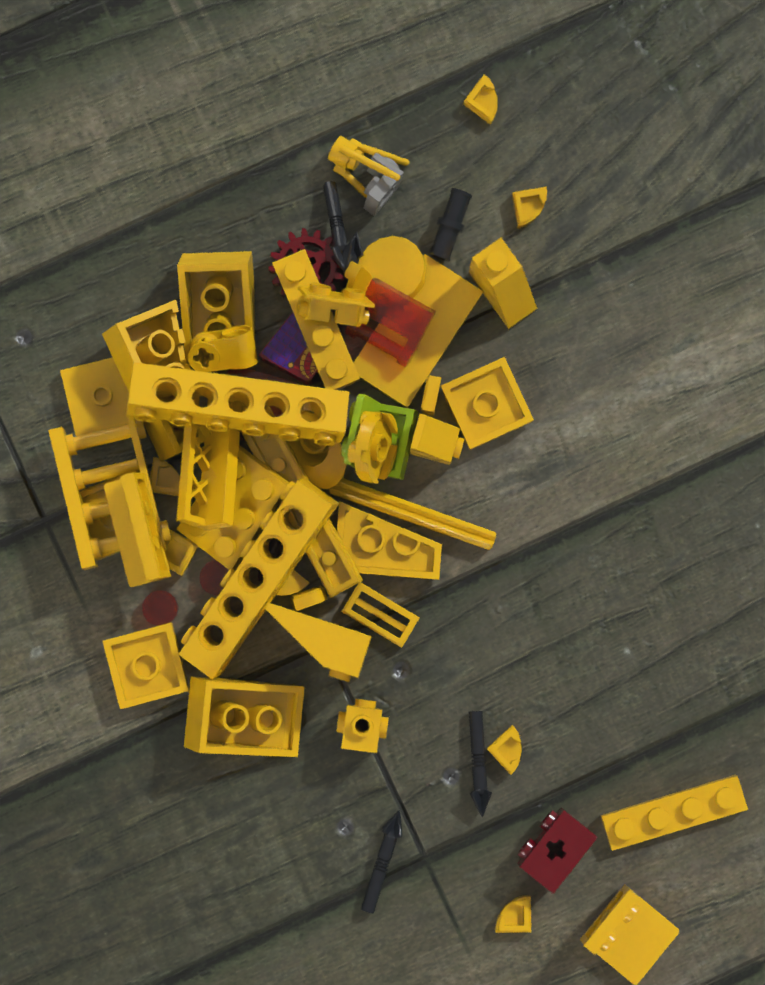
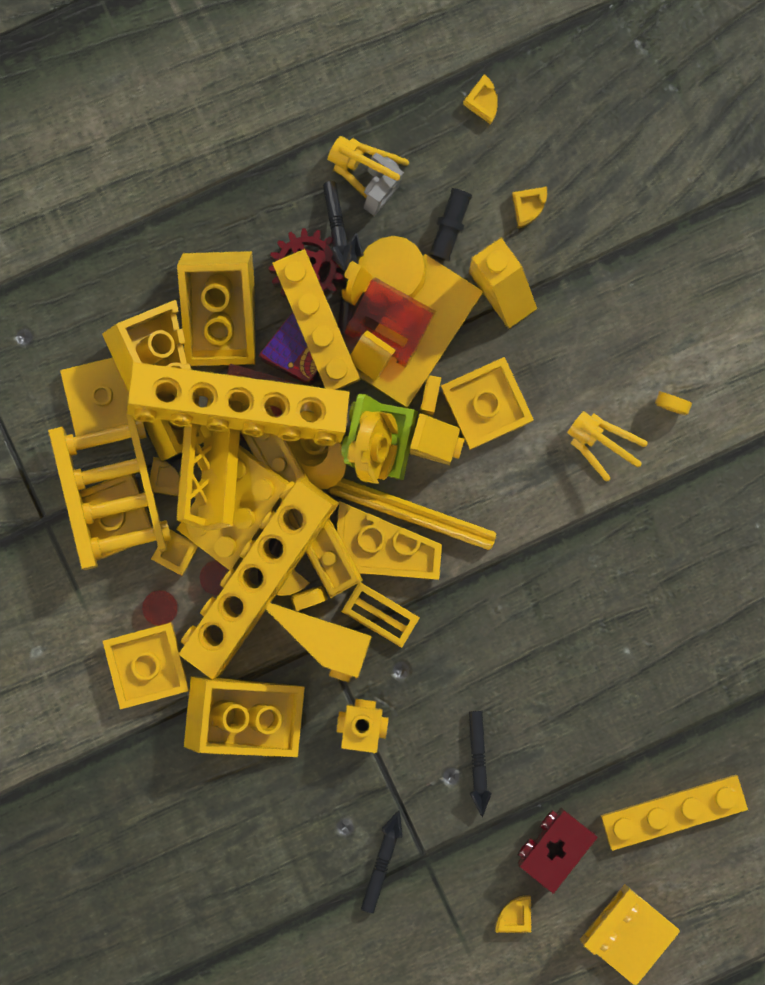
(137, 529): yellow panel -> none
(227, 348): yellow piece -> none
(348, 305): yellow hinge -> none
(371, 355): none -> yellow tile
(507, 749): yellow tile -> none
(587, 430): none -> yellow plant
(673, 403): none -> yellow tile

